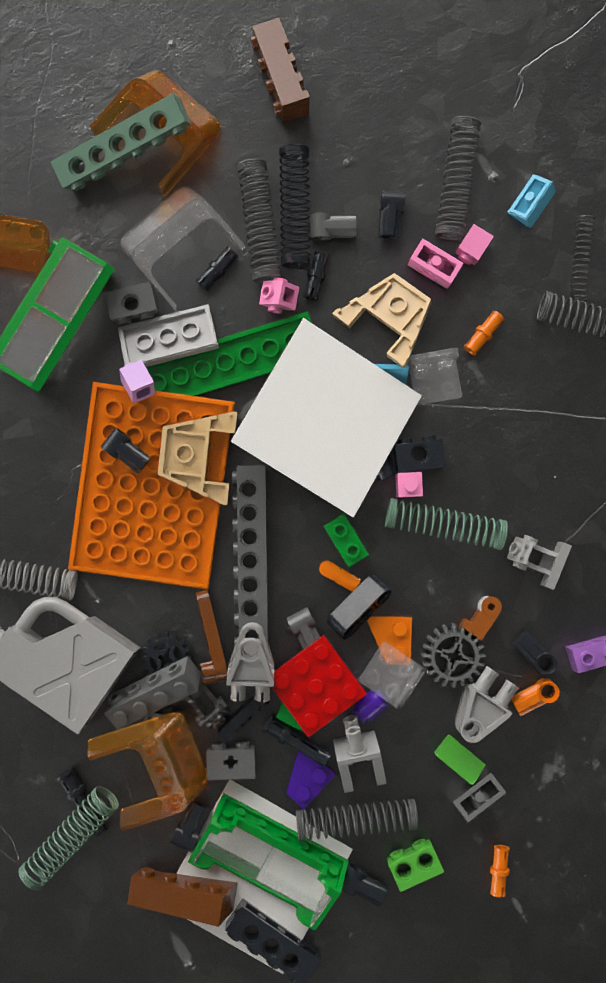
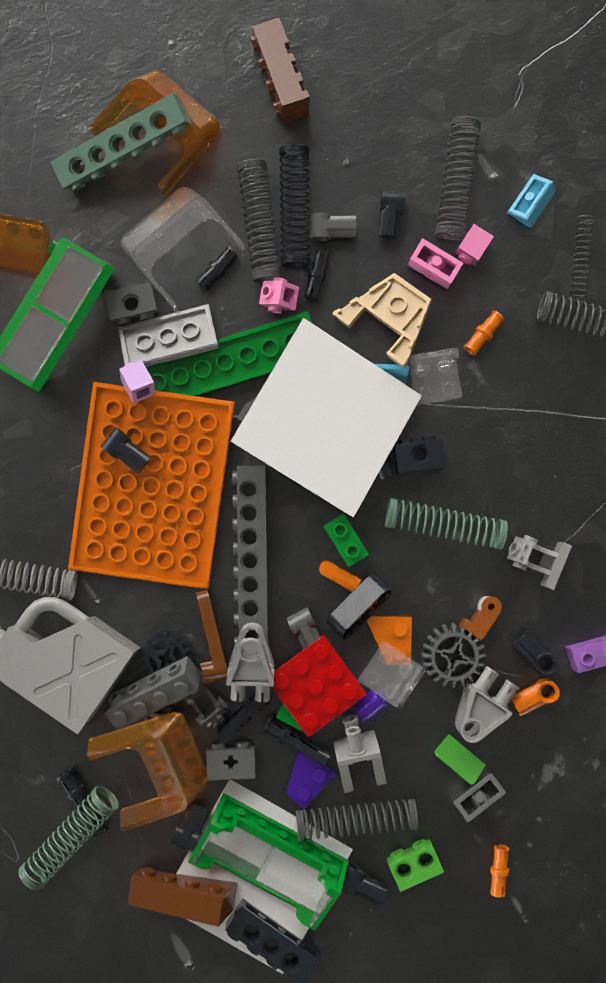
(186, 454): tan wing -> none
(409, 484): bright pink brick -> none

